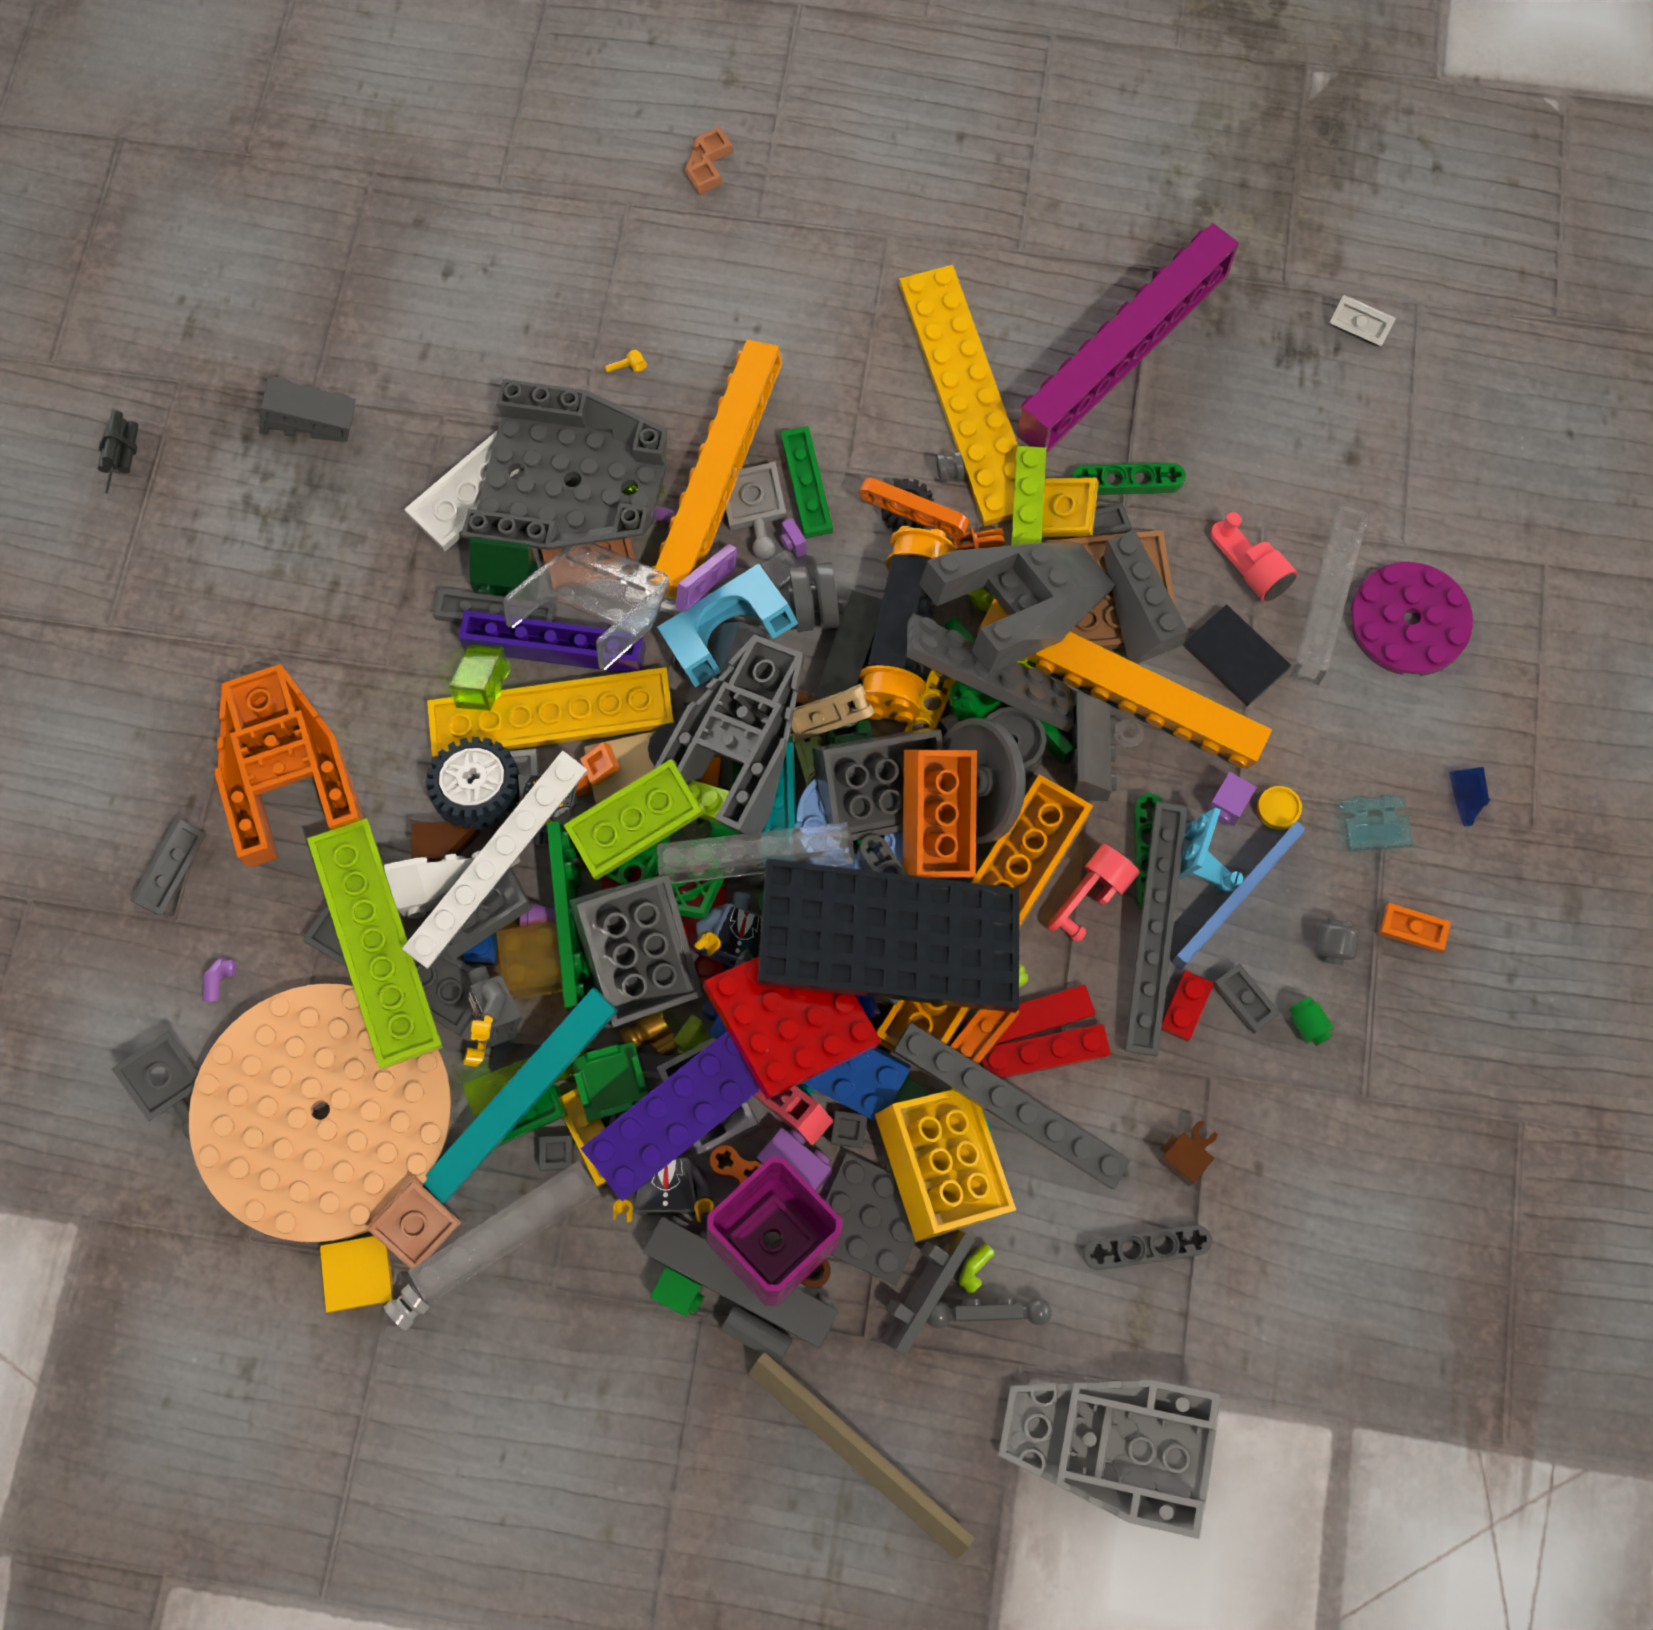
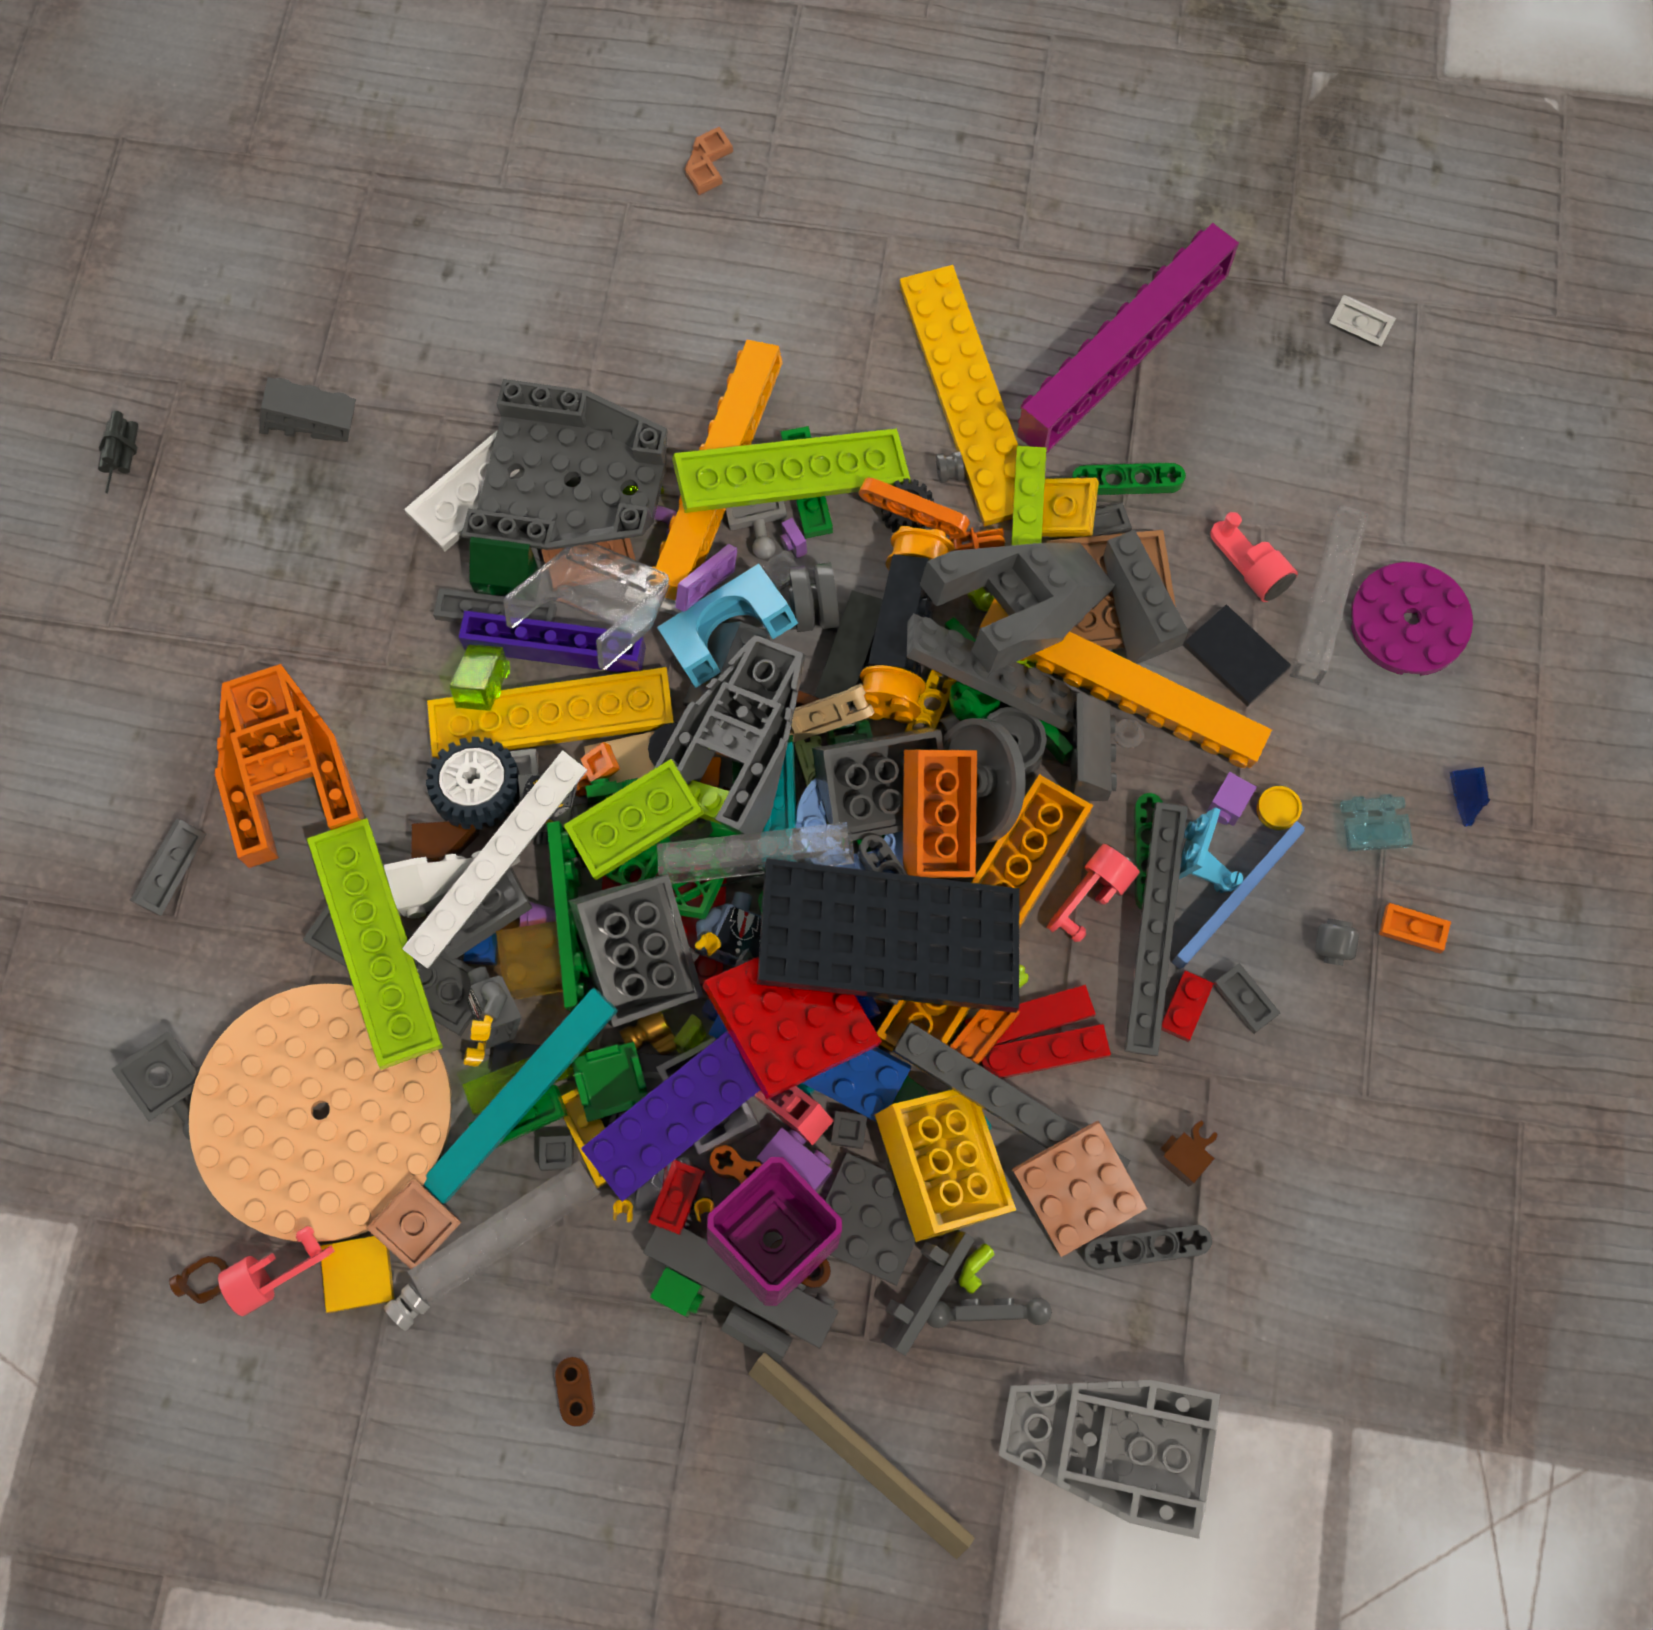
(179, 1283): none -> reddish brown piece
(214, 975): medium lavender arm -> none
(249, 1285): none -> coral piece
(575, 1391): none -> reddish brown plate
(603, 788): none -> green plate
(633, 359): yellow hand -> none
(676, 1197): none -> red plate
(787, 469): none -> lime plate
(1079, 1188): none -> nougat plate
(1311, 1021): green brick -> none

